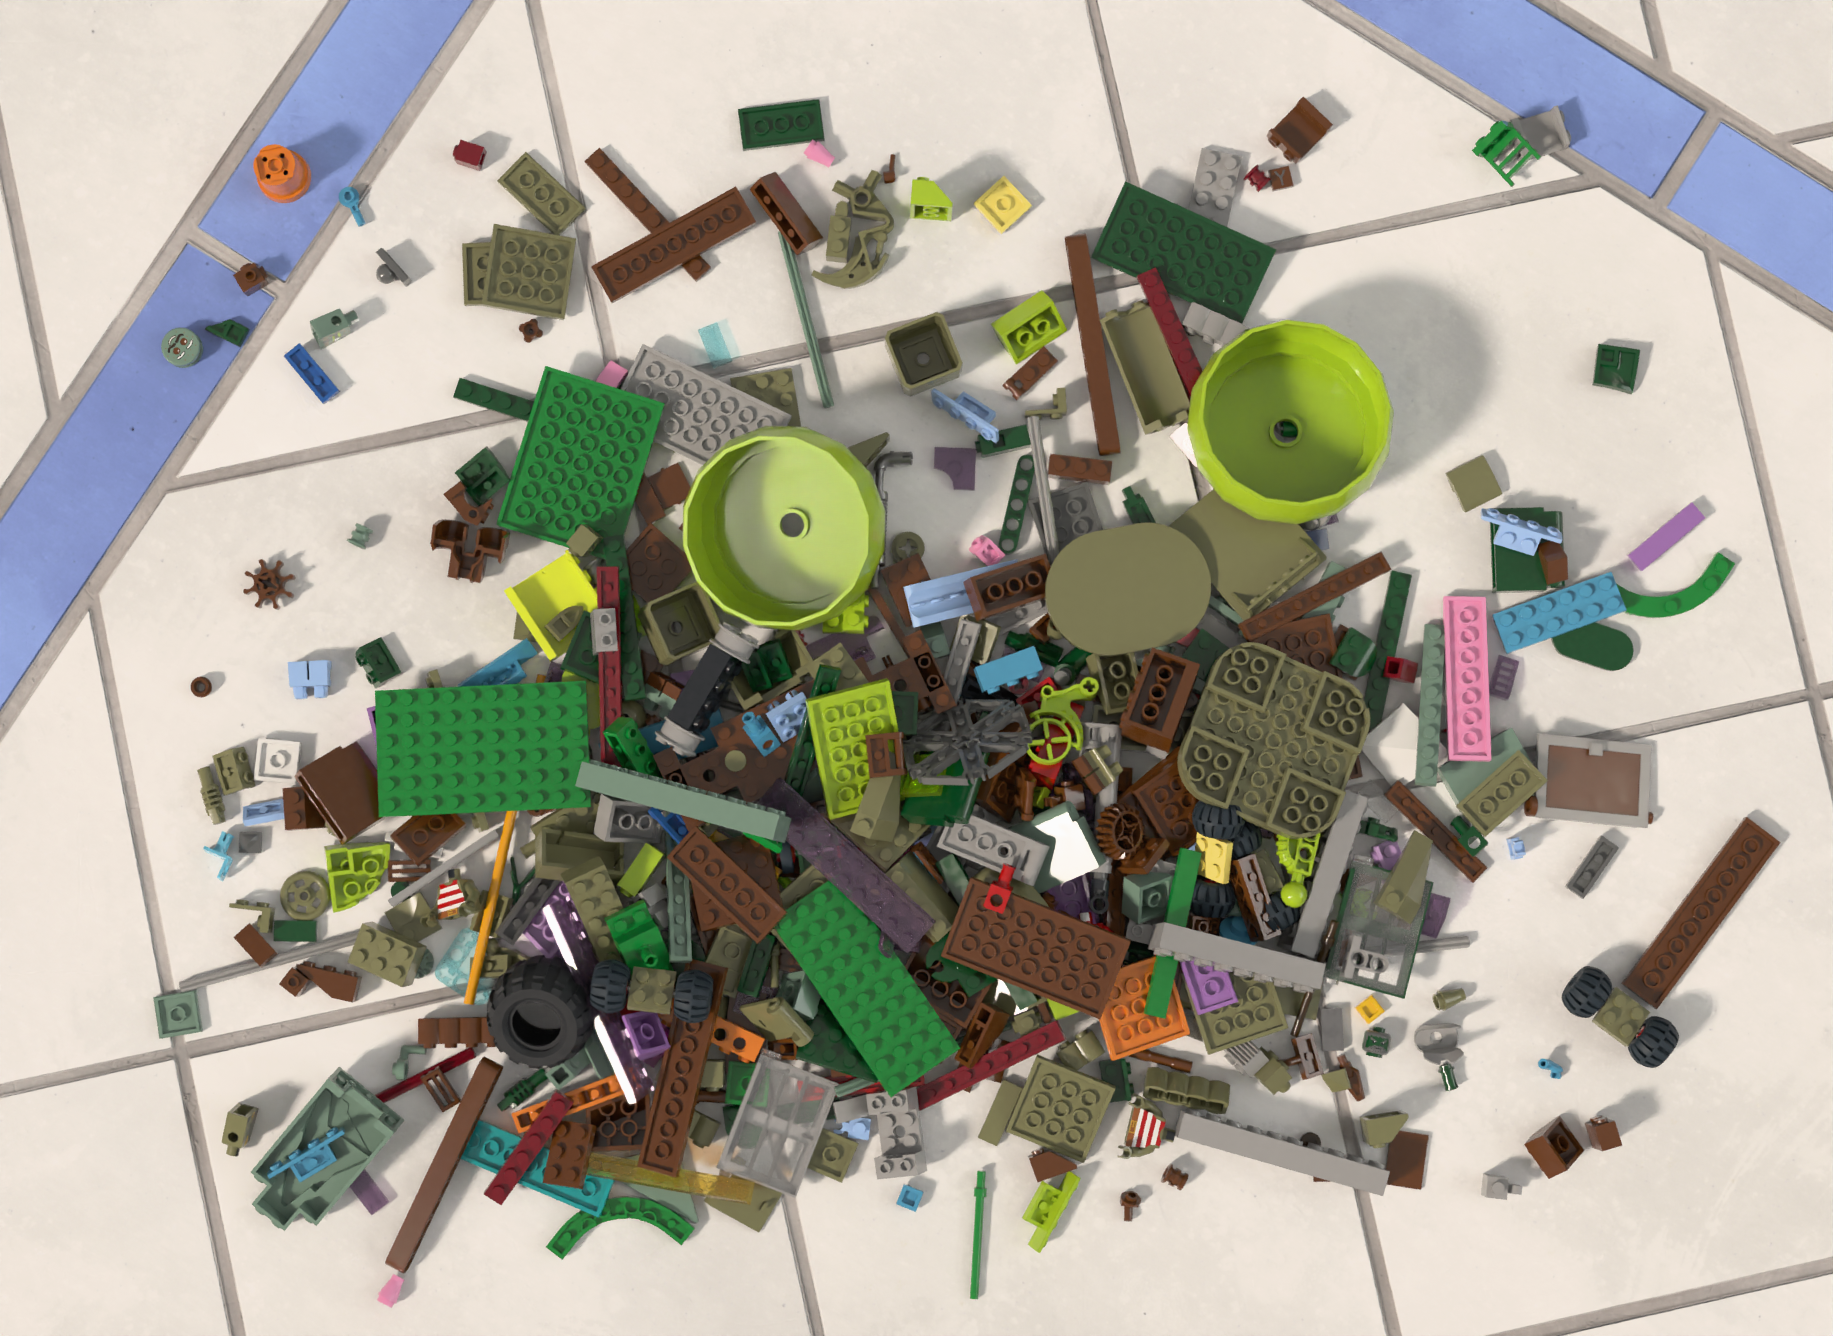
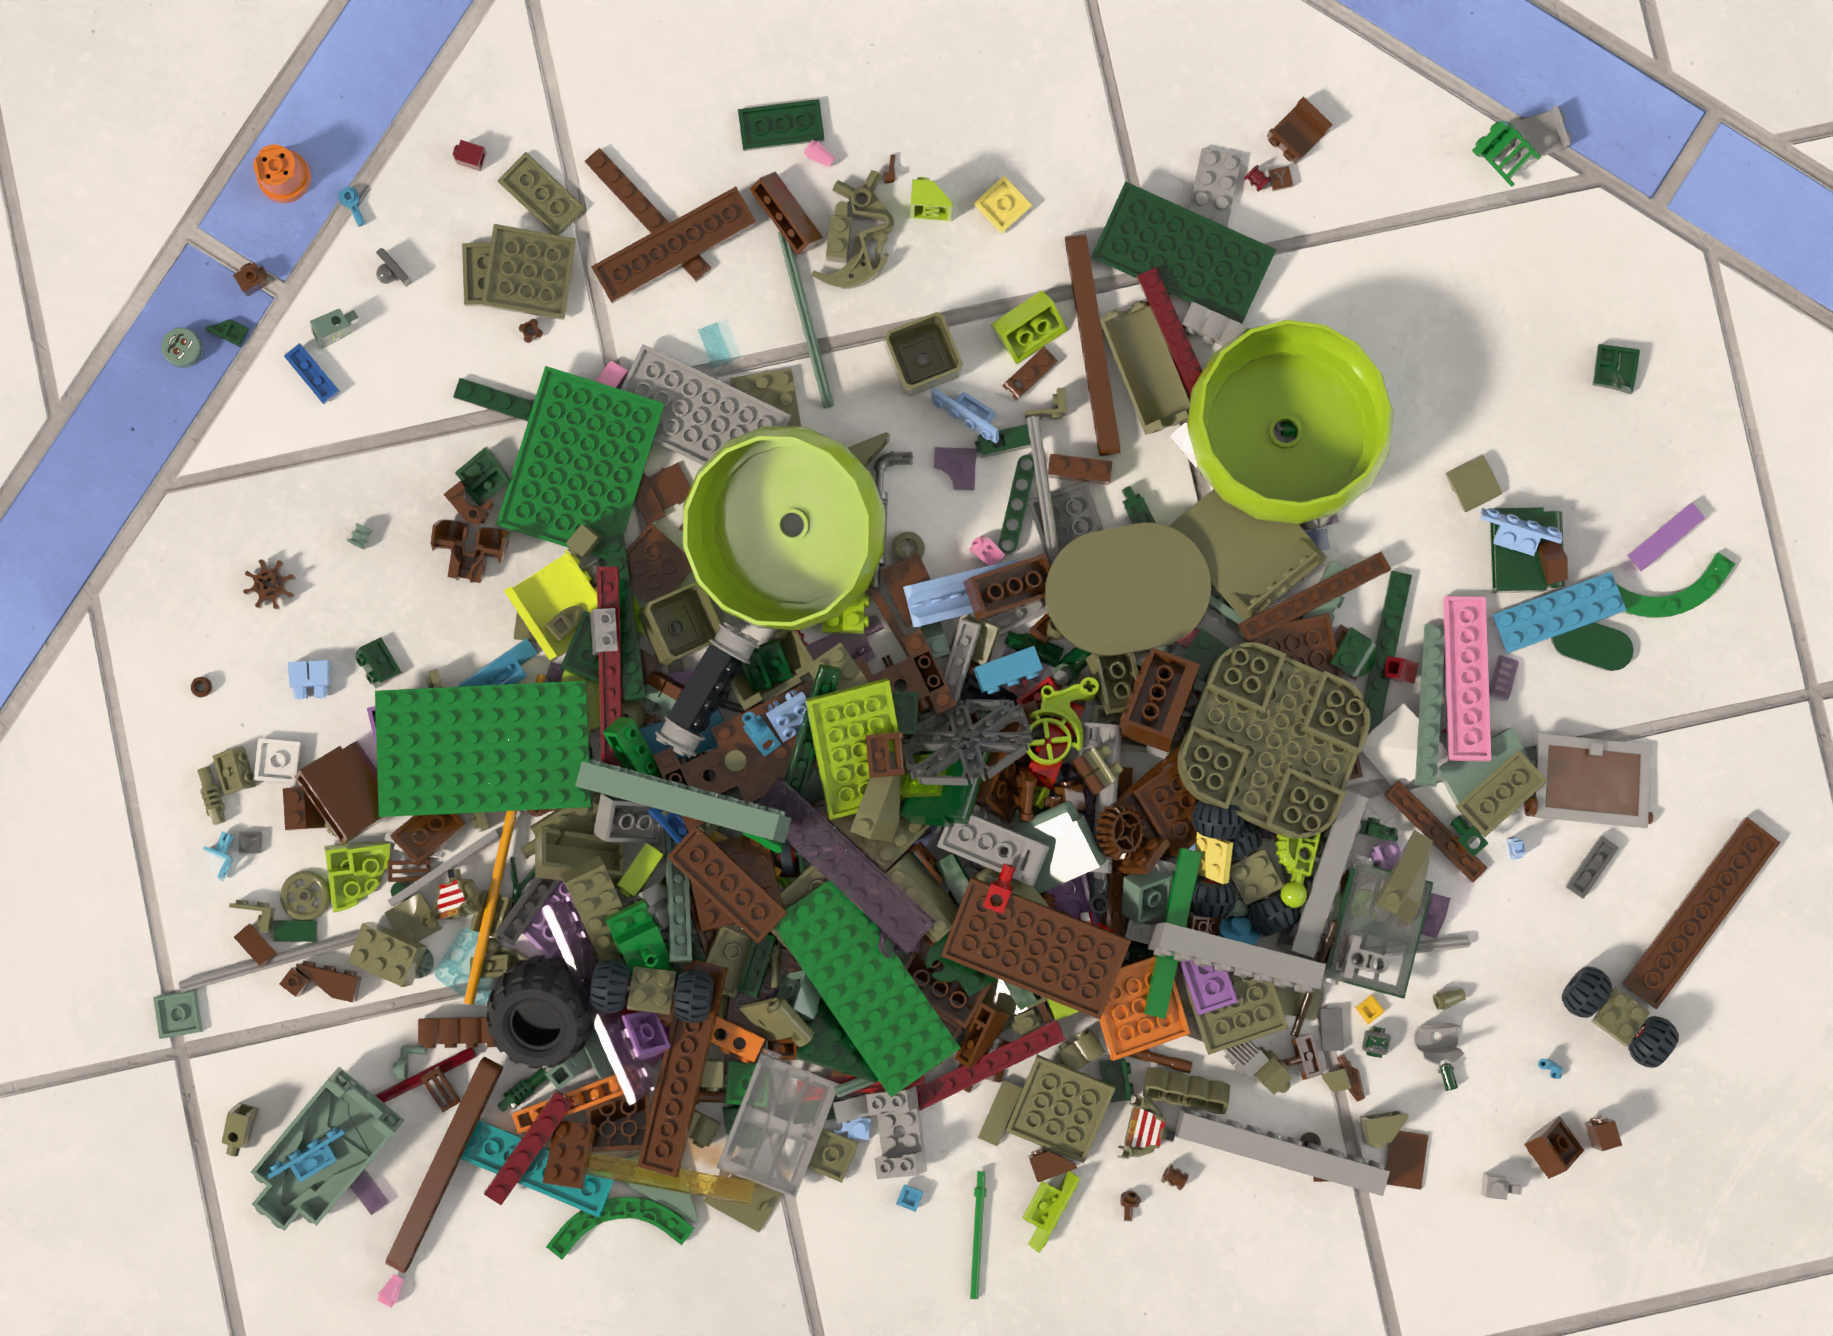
(263, 812): light blue plate -> none
(1254, 896): reddish brown fence -> none

